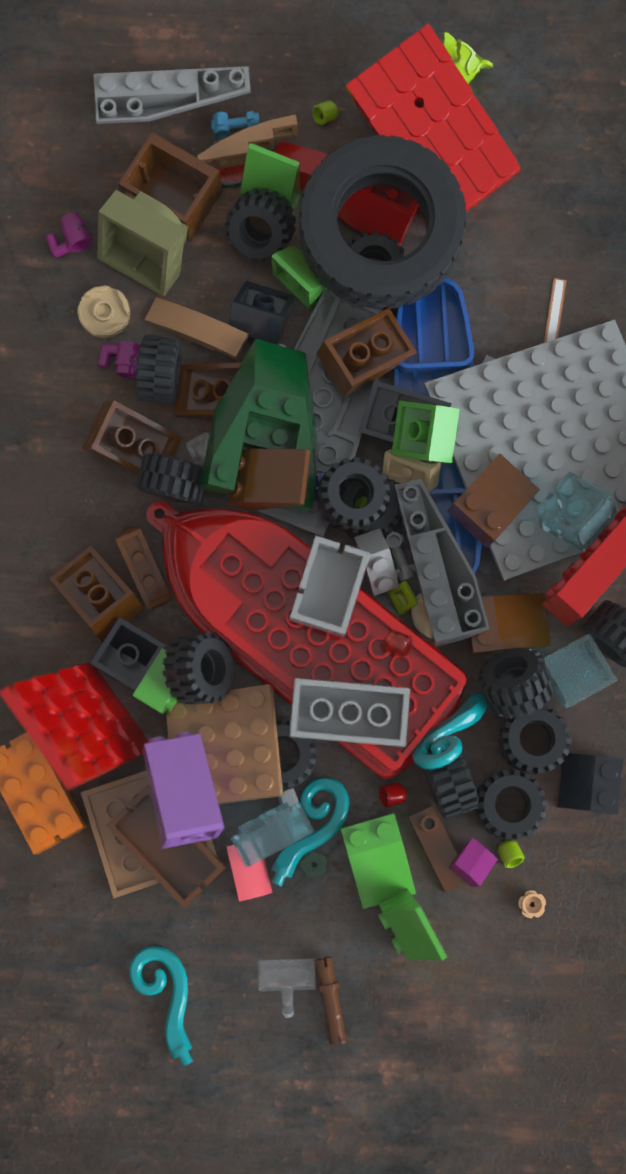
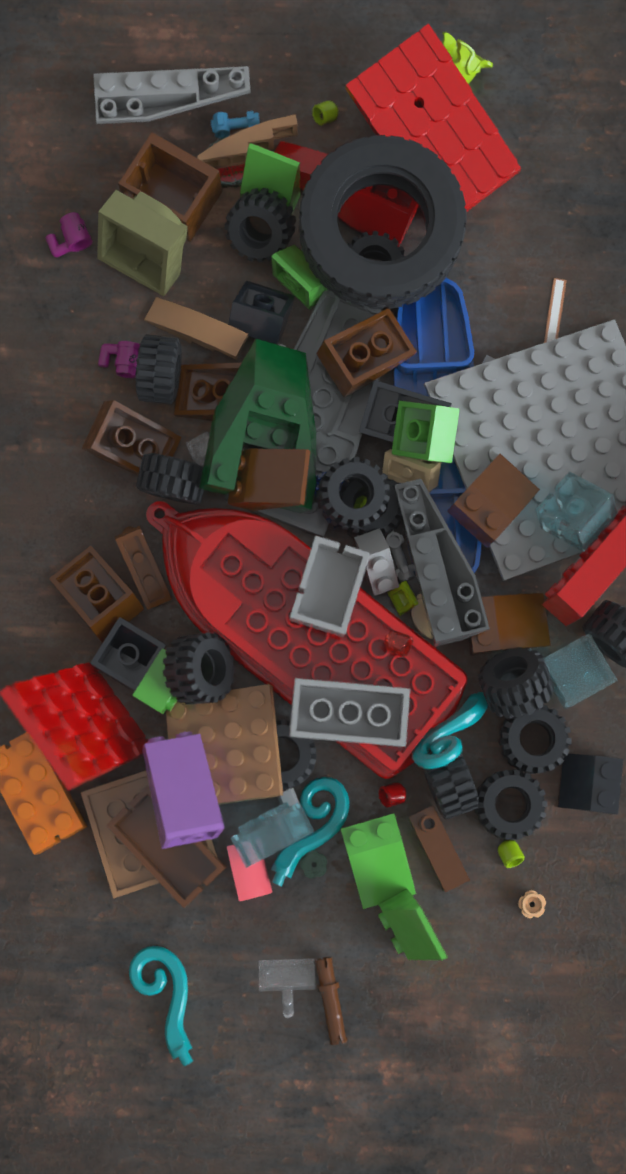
(104, 312): tan tile -> none
(473, 863): magenta piece -> none

